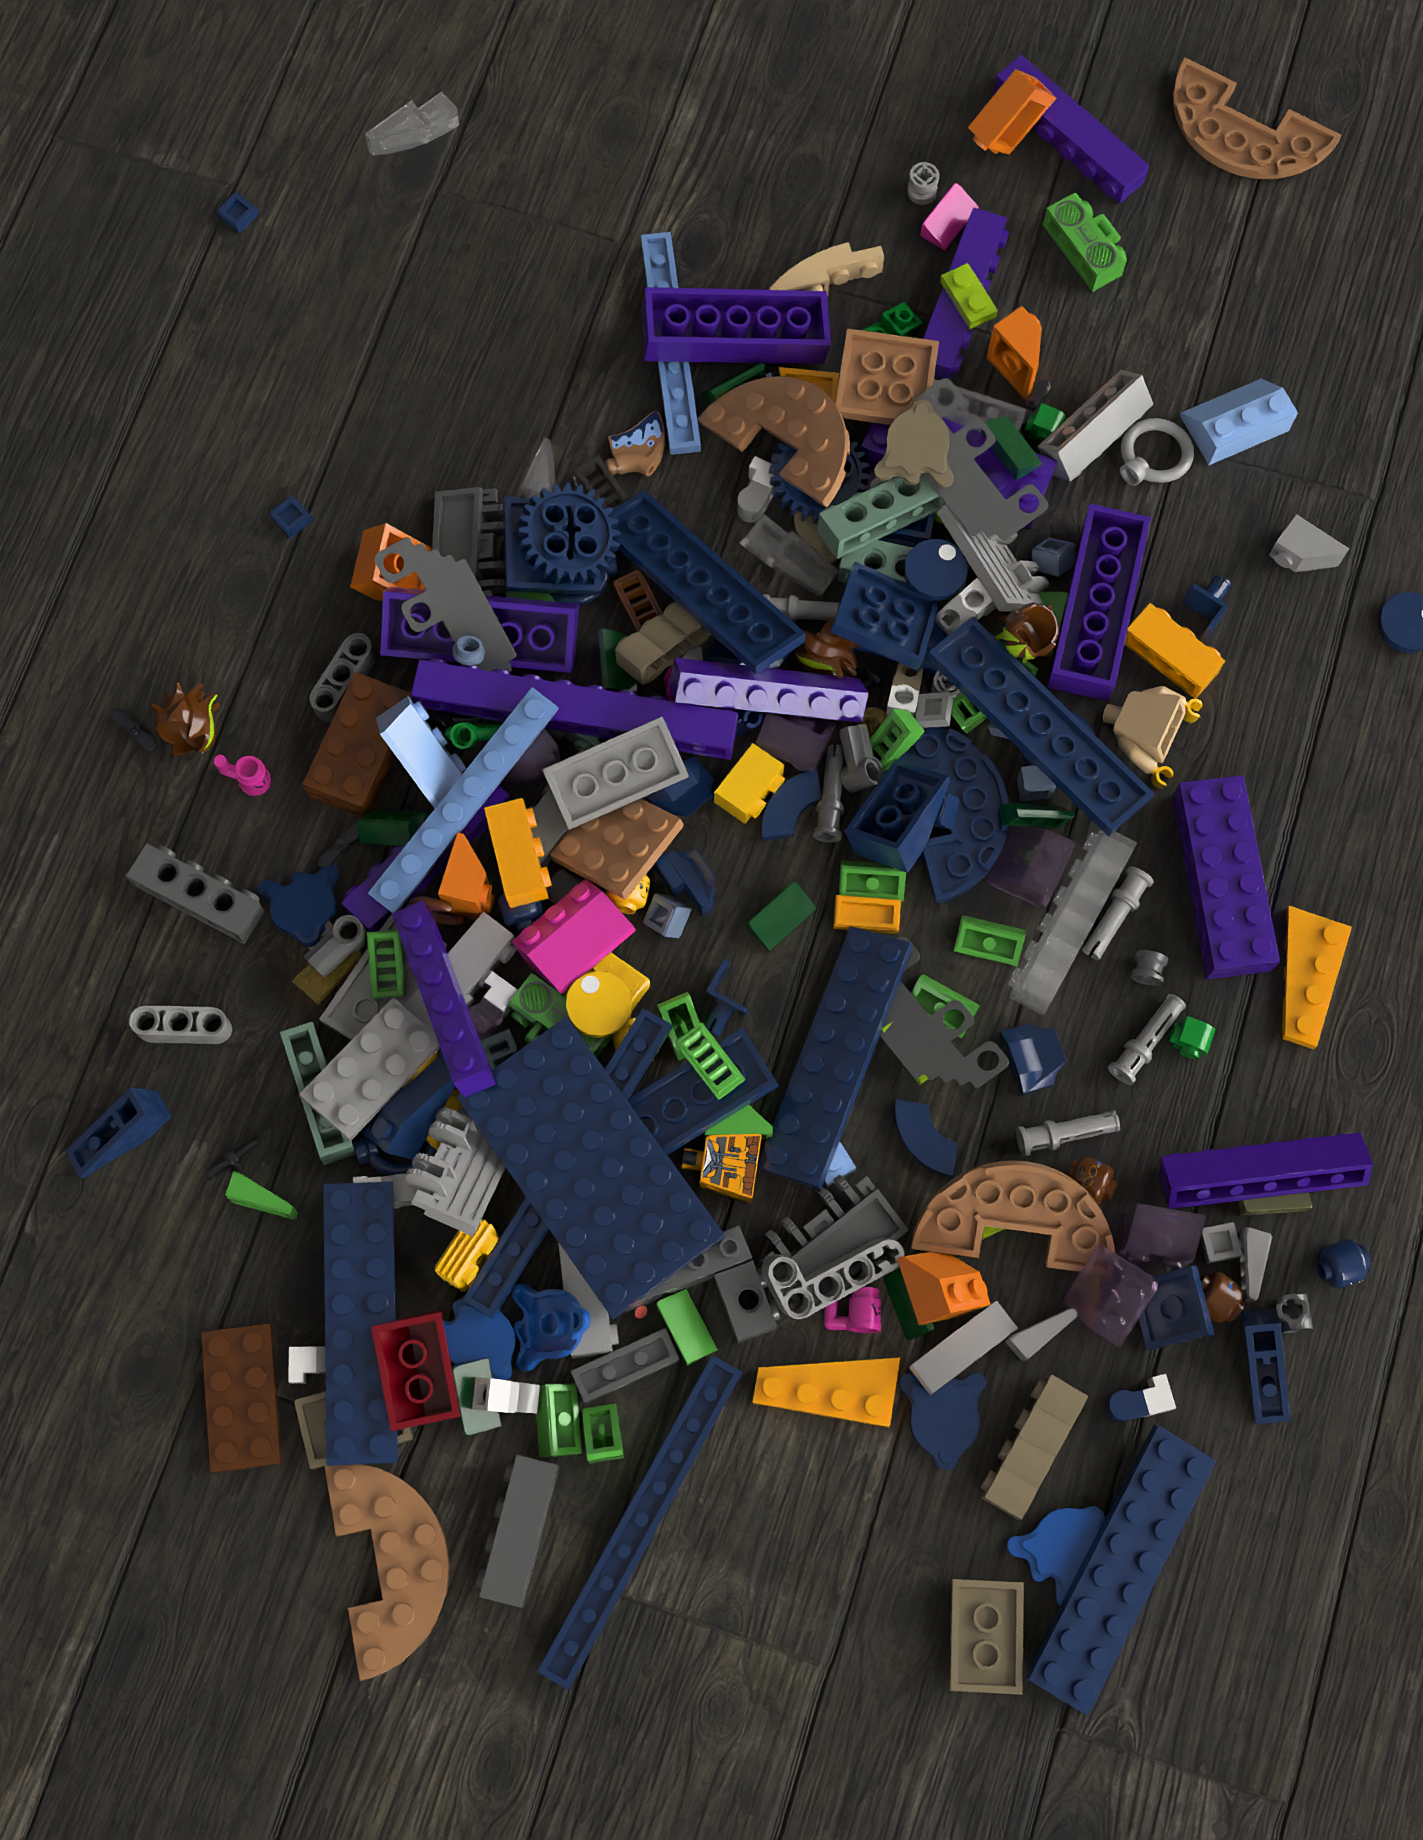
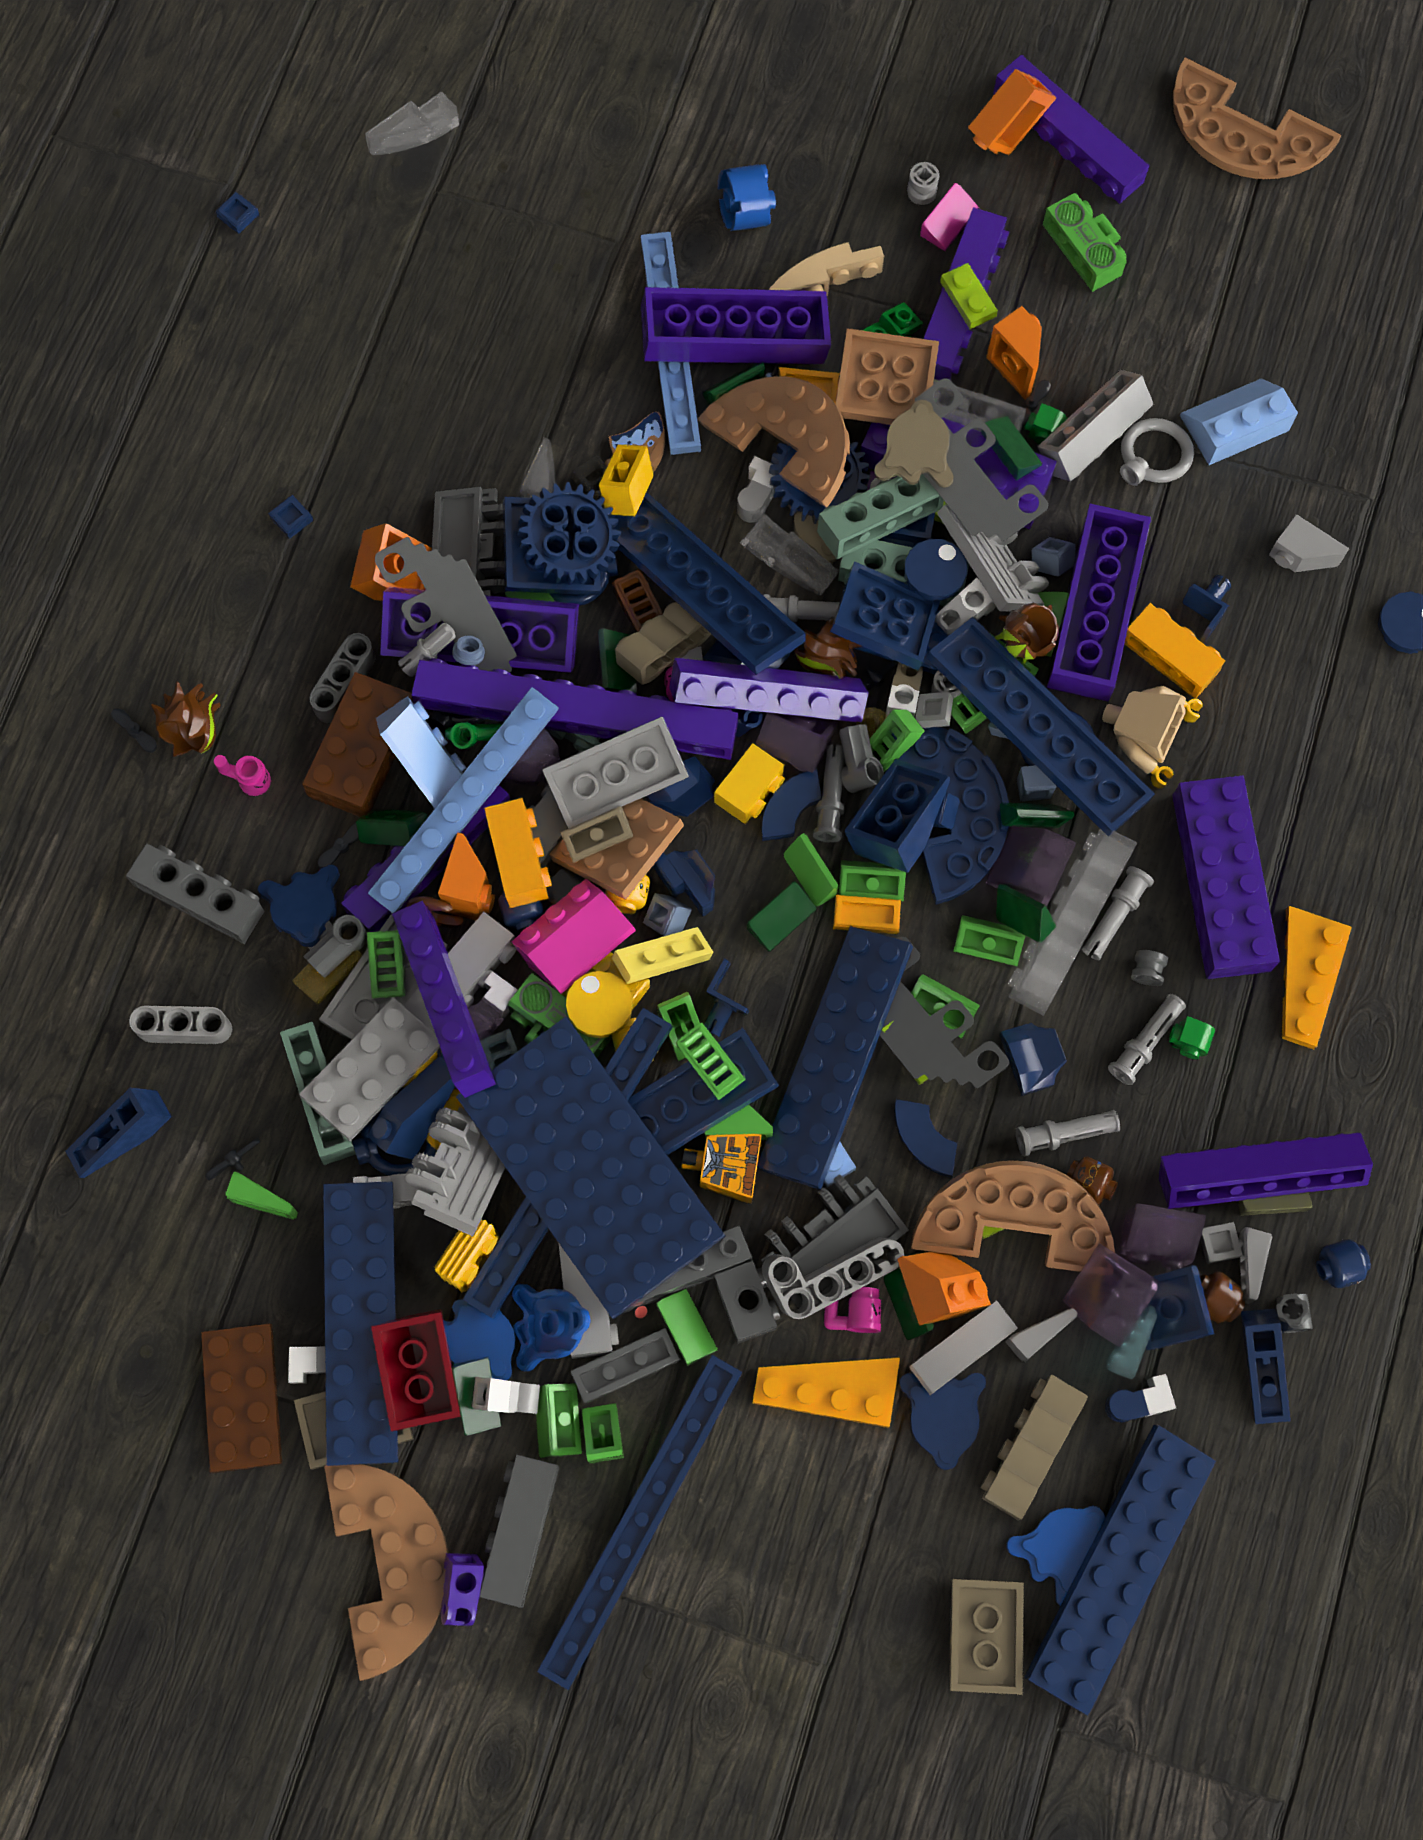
(427, 648): none -> light grey axle
(461, 1589): none -> dark purple leg
(597, 834): none -> dark tan slope
(626, 479): none -> yellow brick
(662, 955): none -> light yellow plate
(746, 197): none -> blue brick
(811, 871): none -> bright green slope
(1023, 914): none -> dark green slope
(1127, 1357): none -> clear light blue slope

